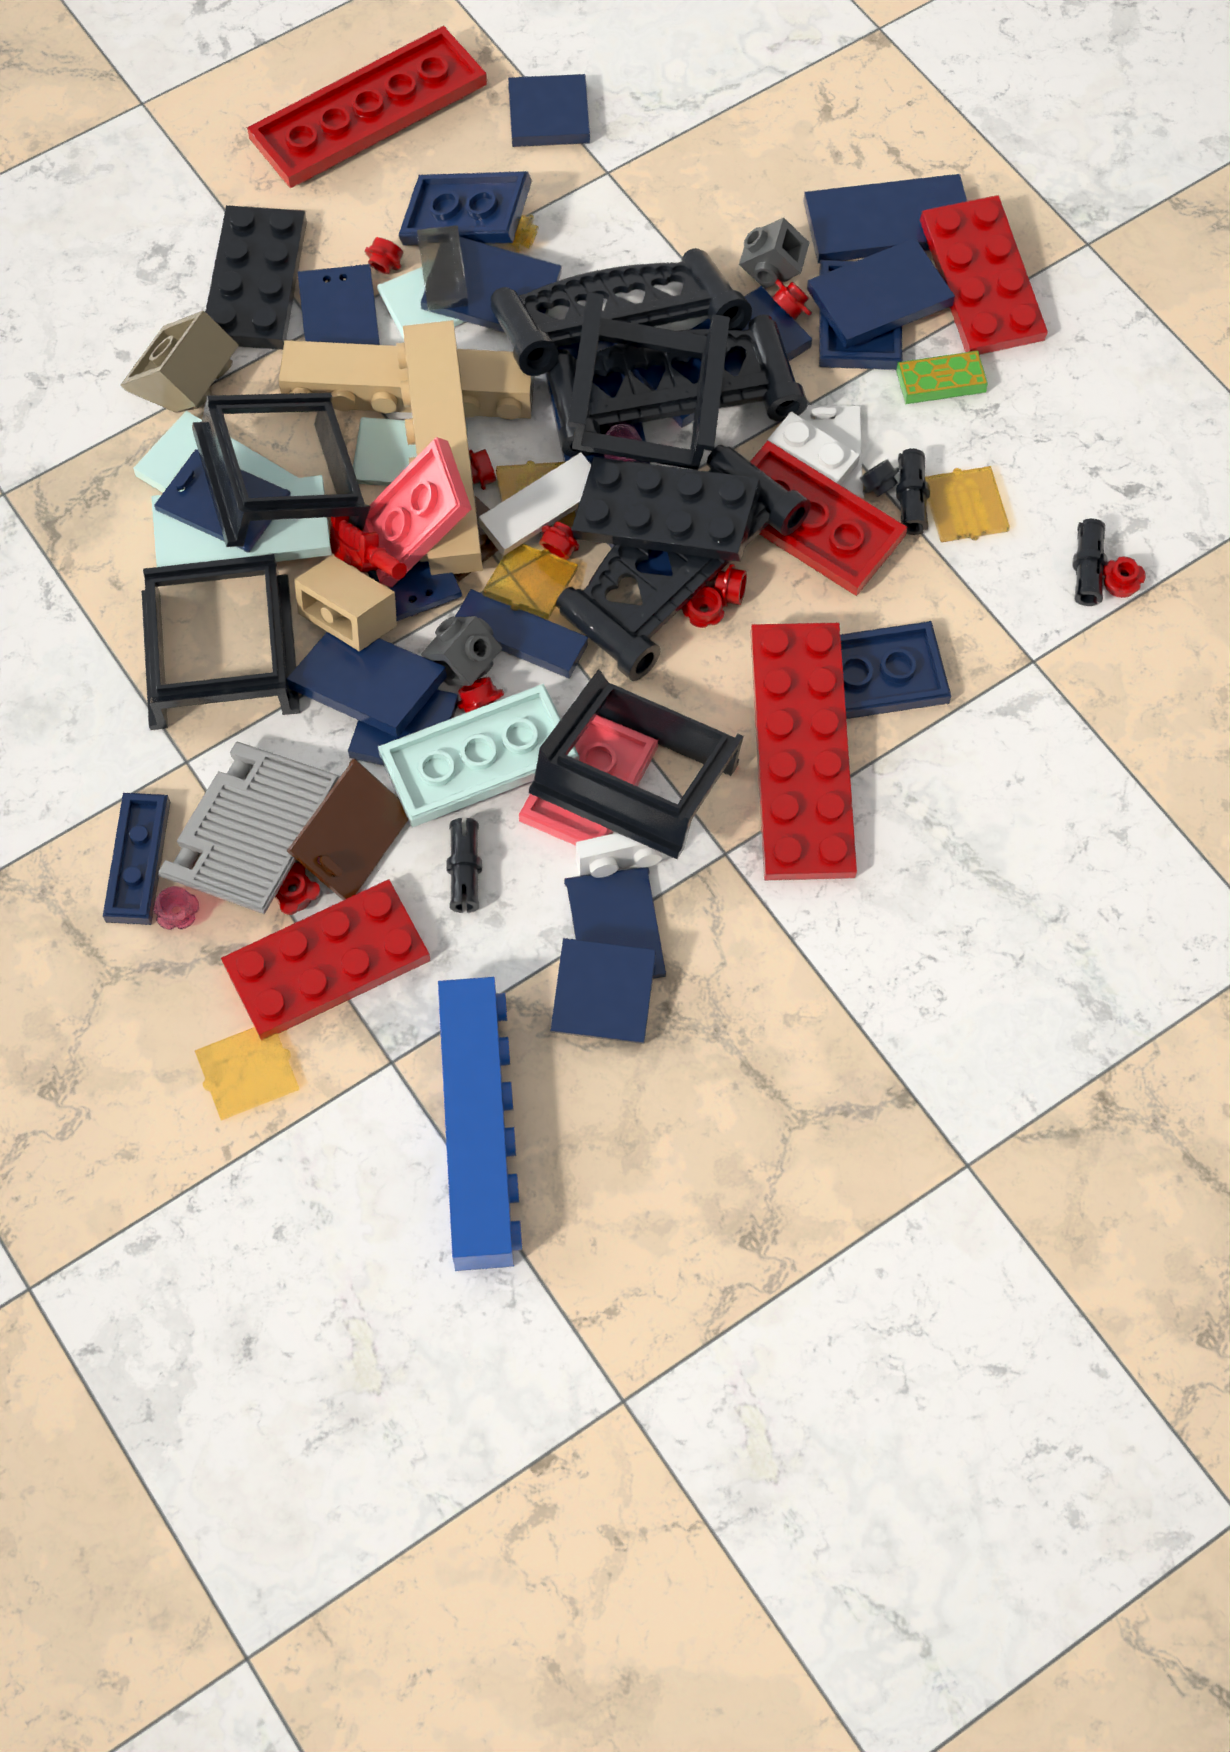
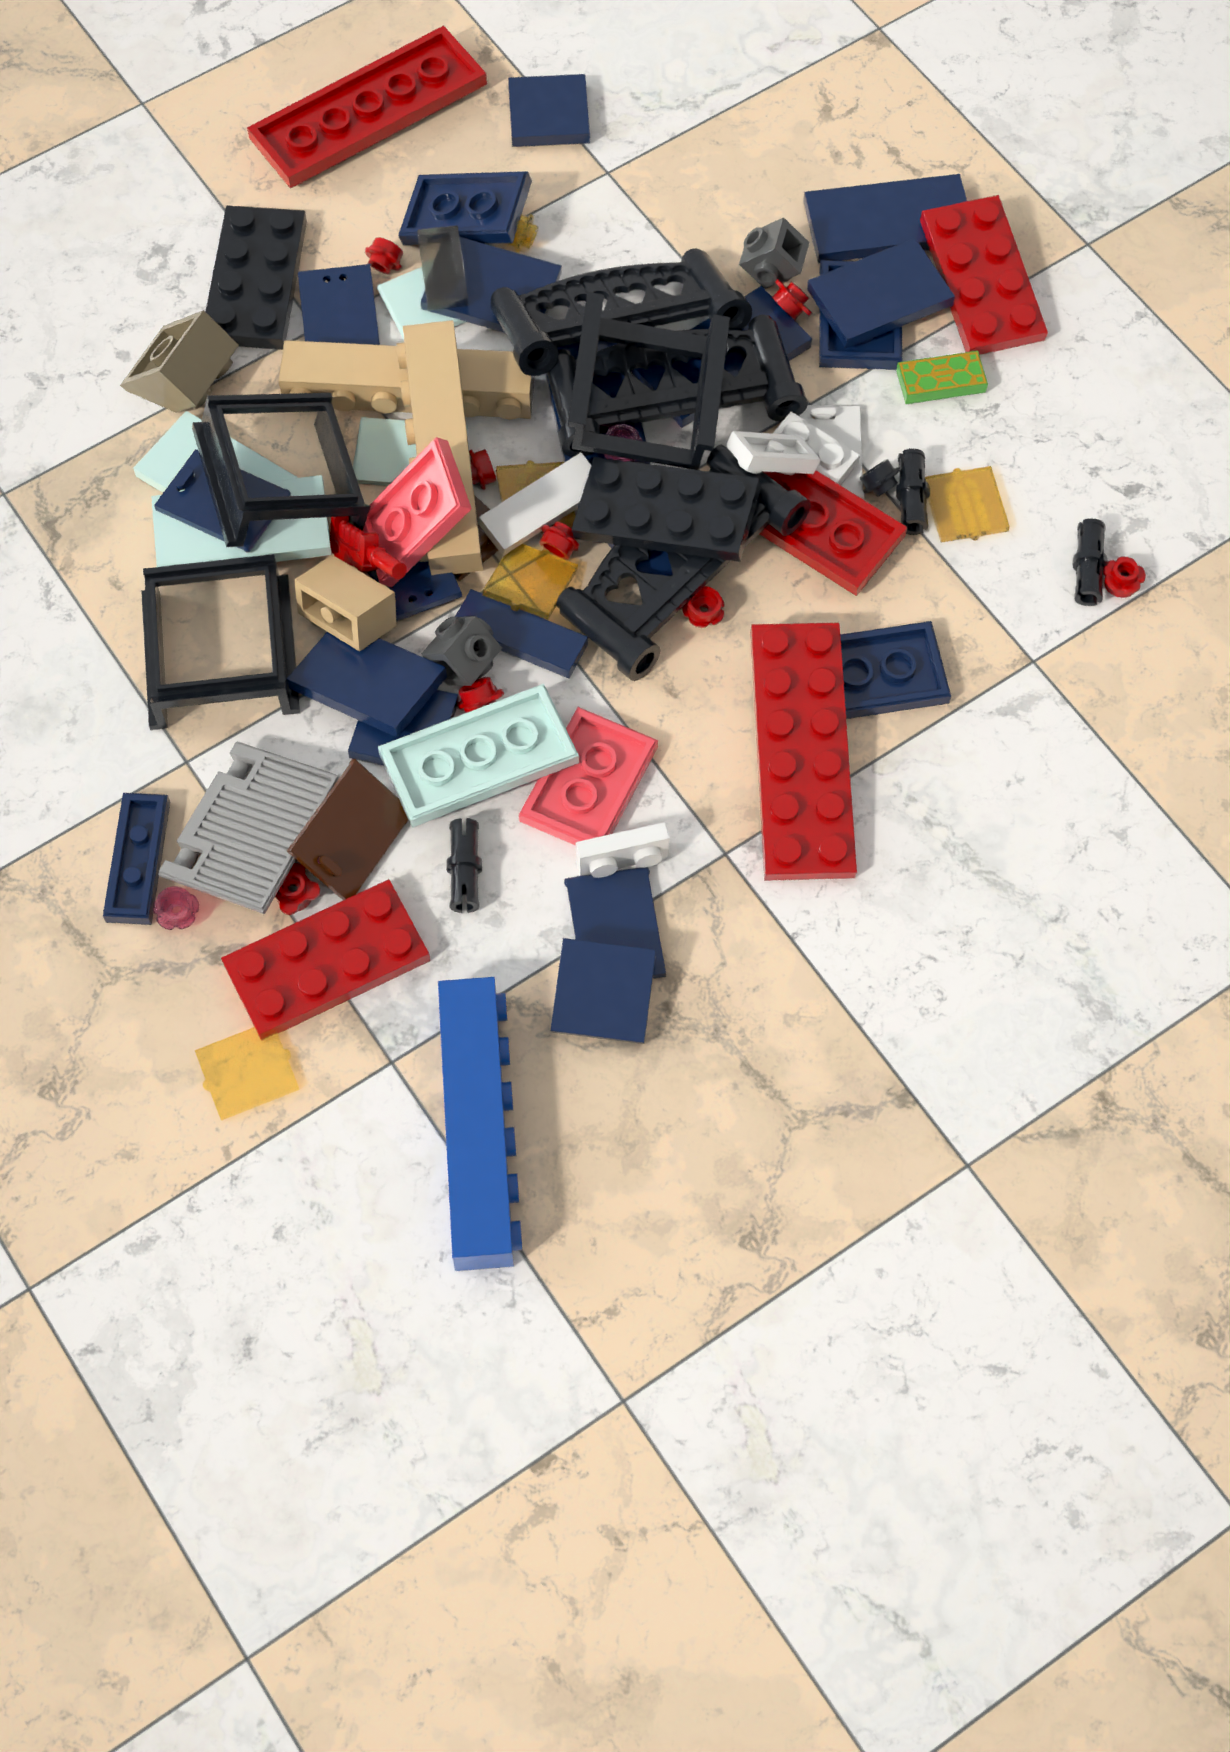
(619, 803): black piece -> none
(731, 585): red plate -> none
(772, 453): none -> white plate

